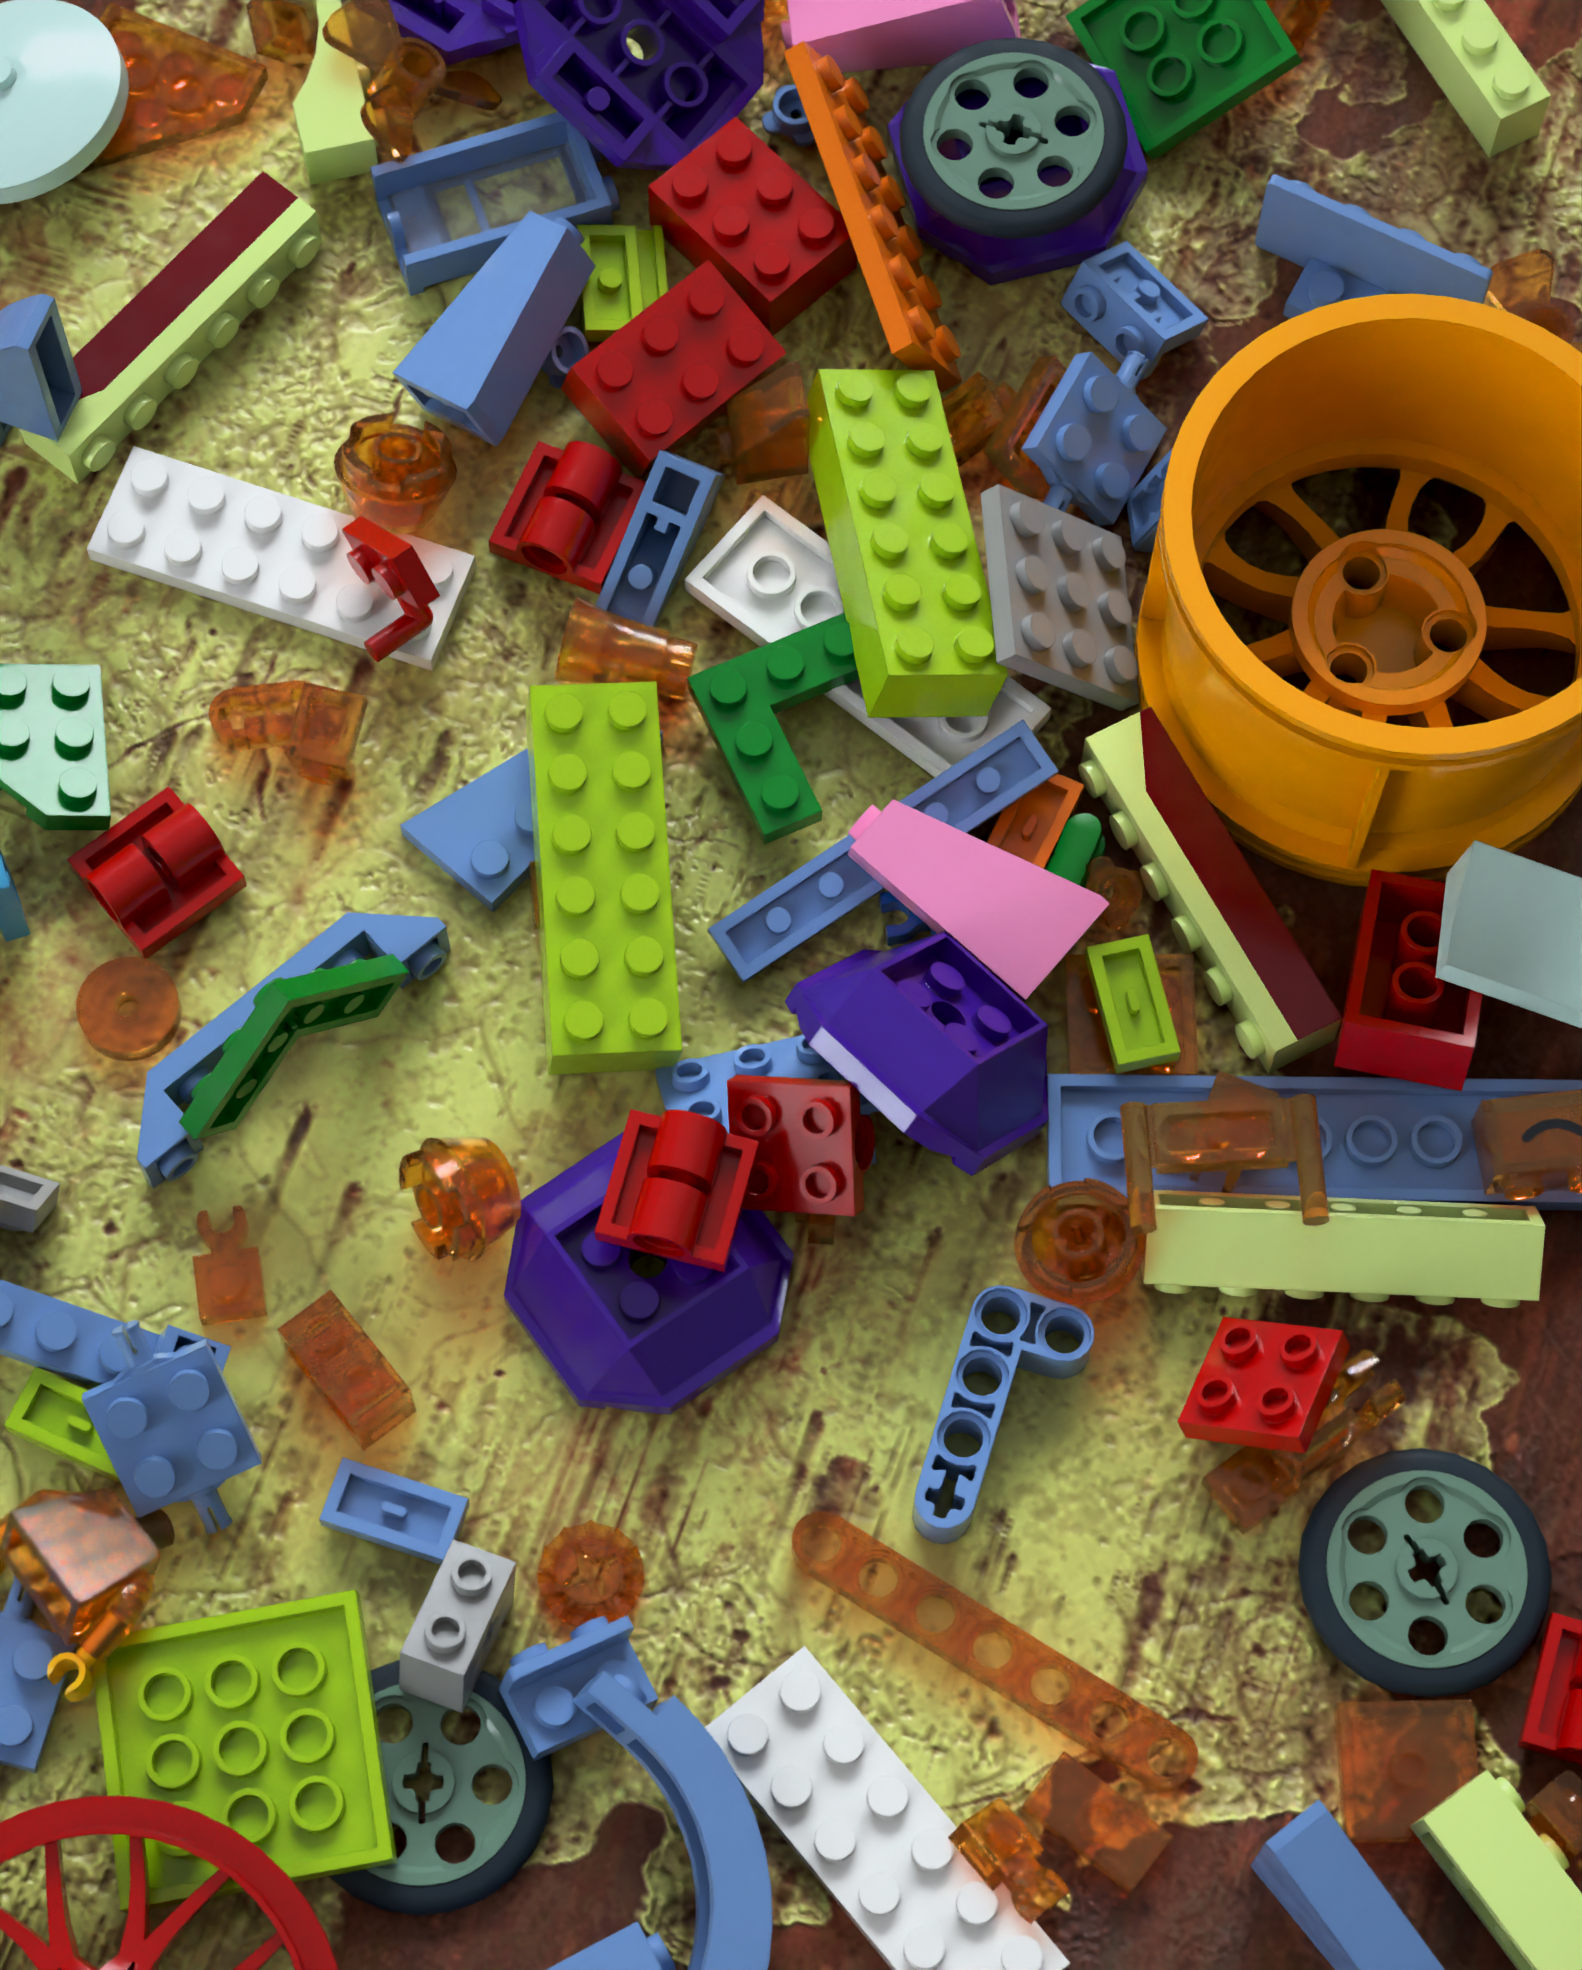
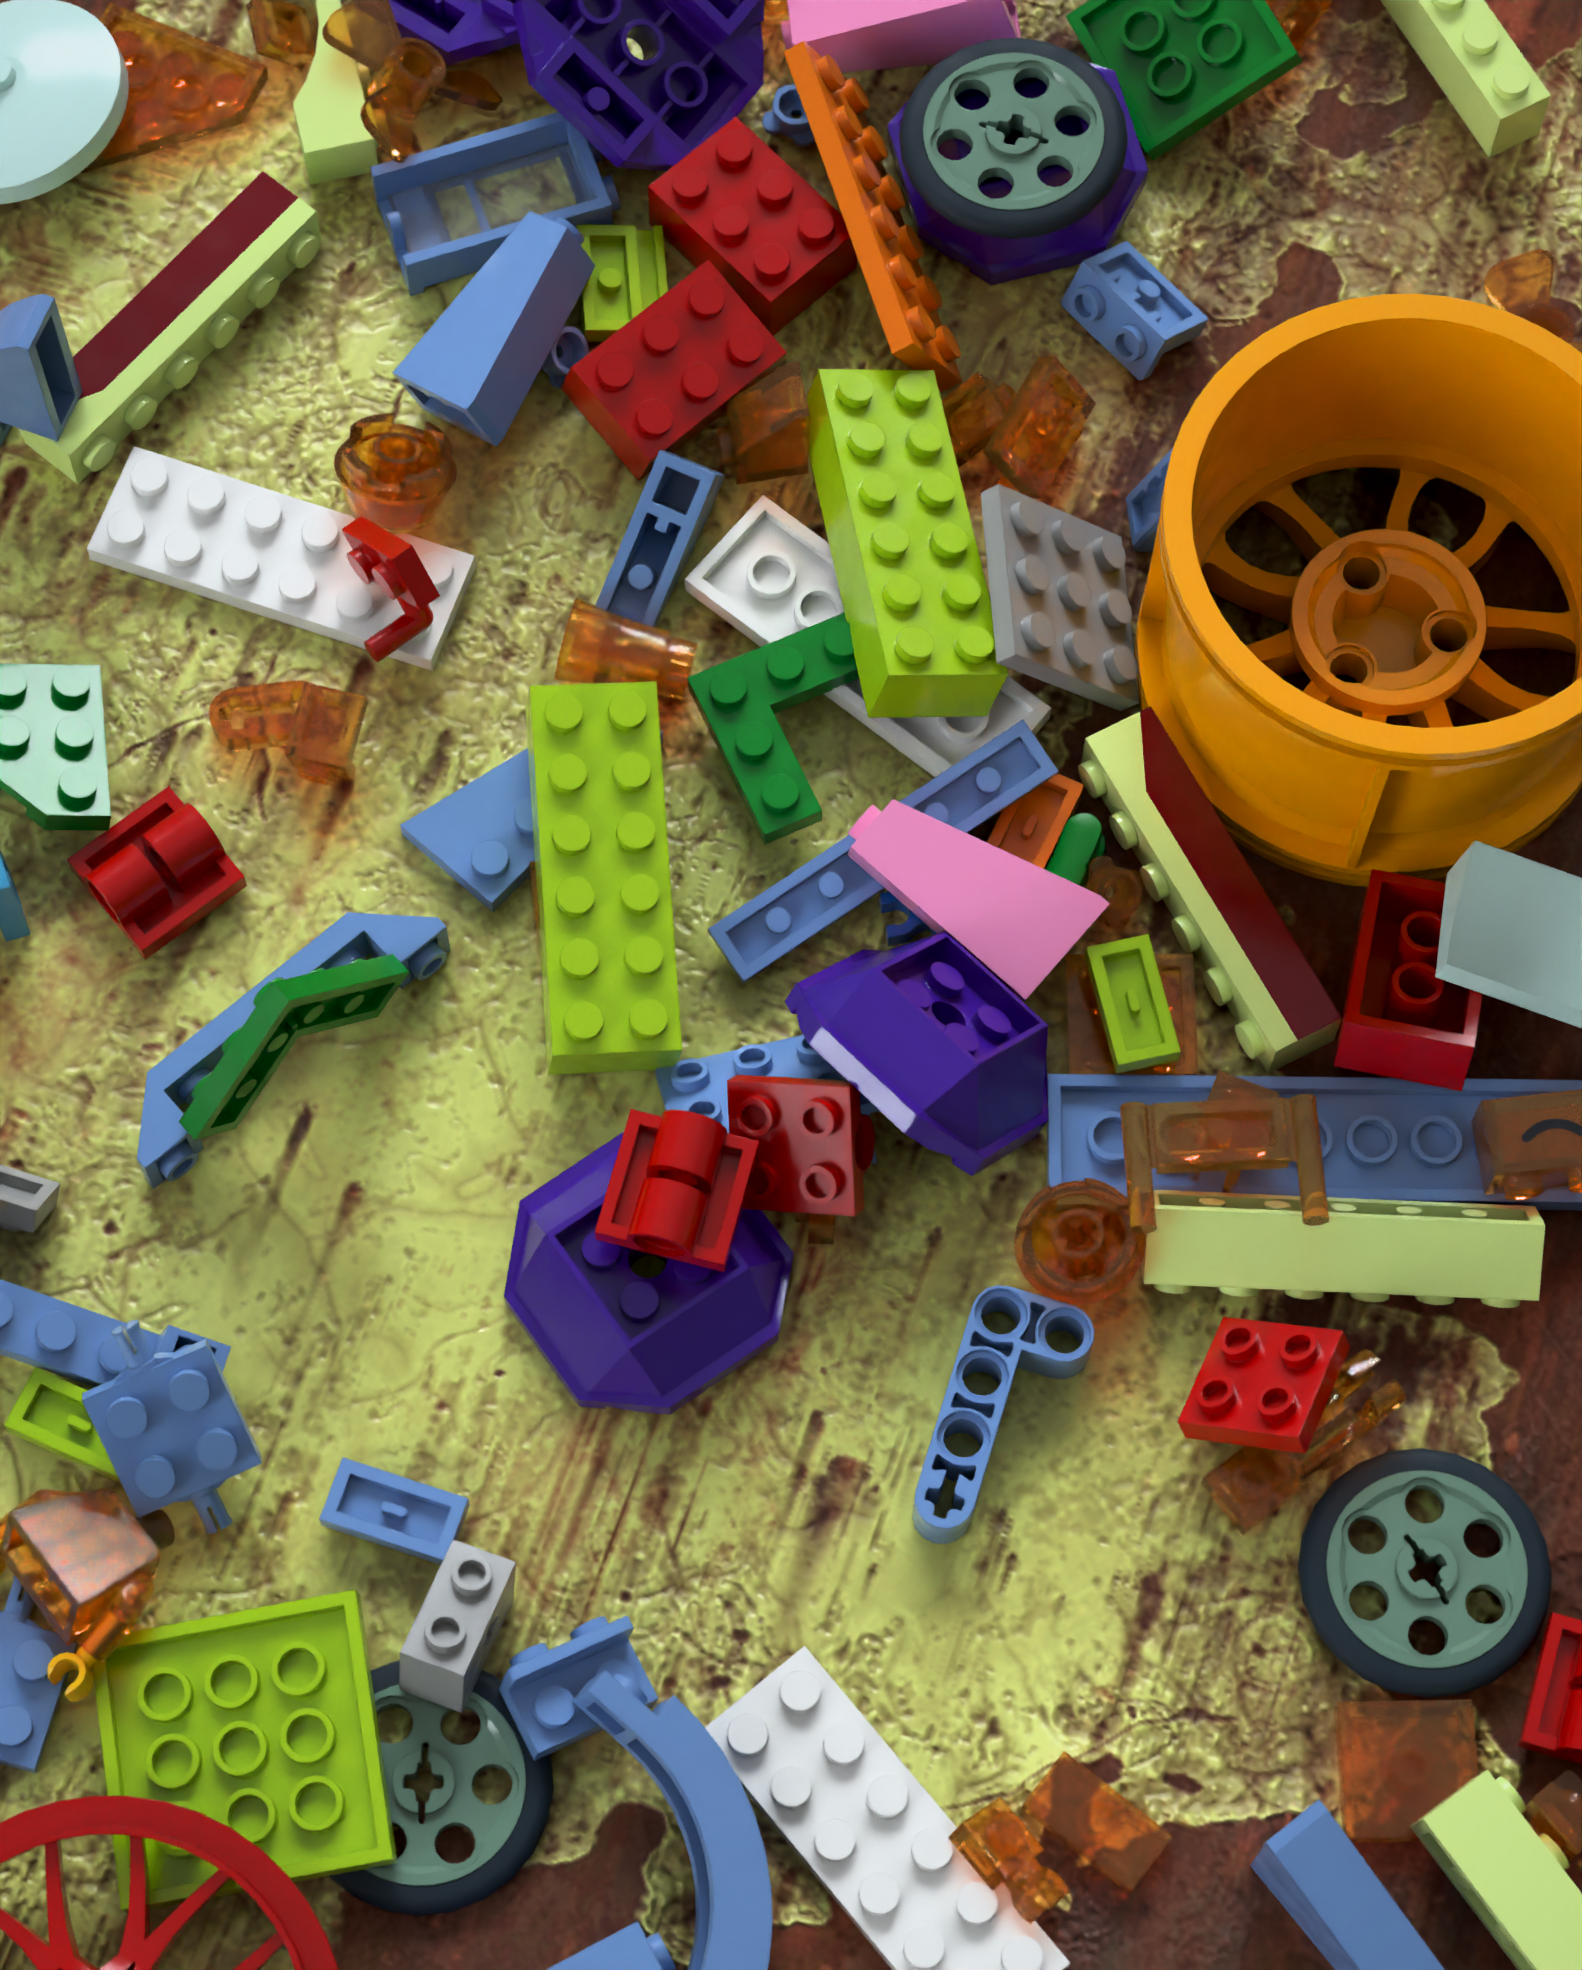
(123, 982): clear orange piece -> none
(230, 1277): clear orange plate -> none
(347, 1370): clear orange brick -> none
(463, 1195): clear orange cone -> none
(568, 514): red plate -> none
(581, 1603): clear orange gear -> none
(1009, 1680): clear orange beam -> none
(1095, 437): medium blue plate -> none
(1355, 254): medium blue bracket -> none

